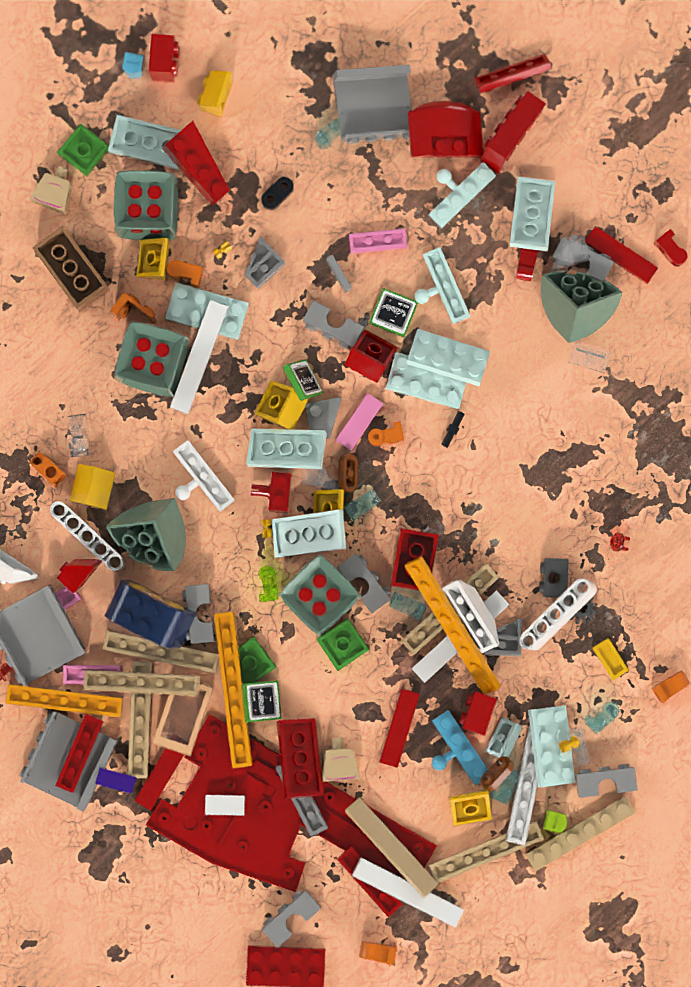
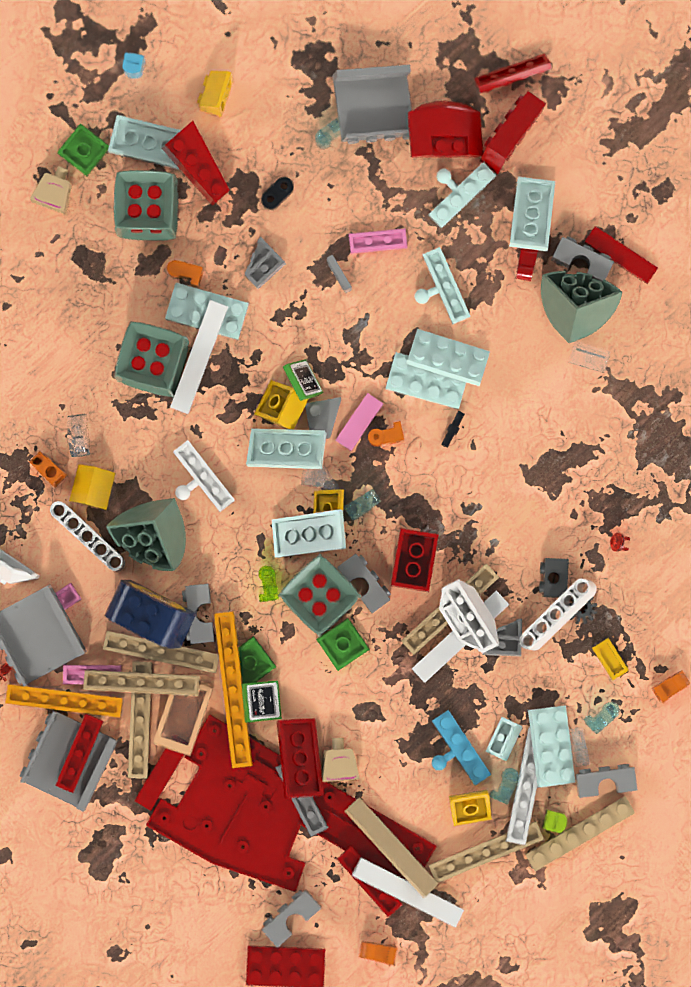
(71, 268): medium nougat brick -> none
(77, 572): red slope -> none
(115, 780): dark purple sticker -> none
(122, 306): orange bracket -> none
(153, 259): yellow slope -> none
(163, 56): red brick -> none
(224, 247): yellow piece -> none
(224, 805): white tile -> none
(267, 532): yellow piece -> none
(277, 492): red brick -> none
(317, 320): light grey arch -> none
(348, 472): dark orange plate -> none
(370, 356): red slope -> none
(393, 312): tile -> none
(399, 728): red tile -> none
(408, 606): clear light blue leg -> none
(452, 625): light orange plate -> none
(478, 712): red brick -> none
(497, 773): dark orange plate -> none
(566, 744): yellow piece -> none
(572, 253): clear slope -> none
(670, 250): red leg -> none

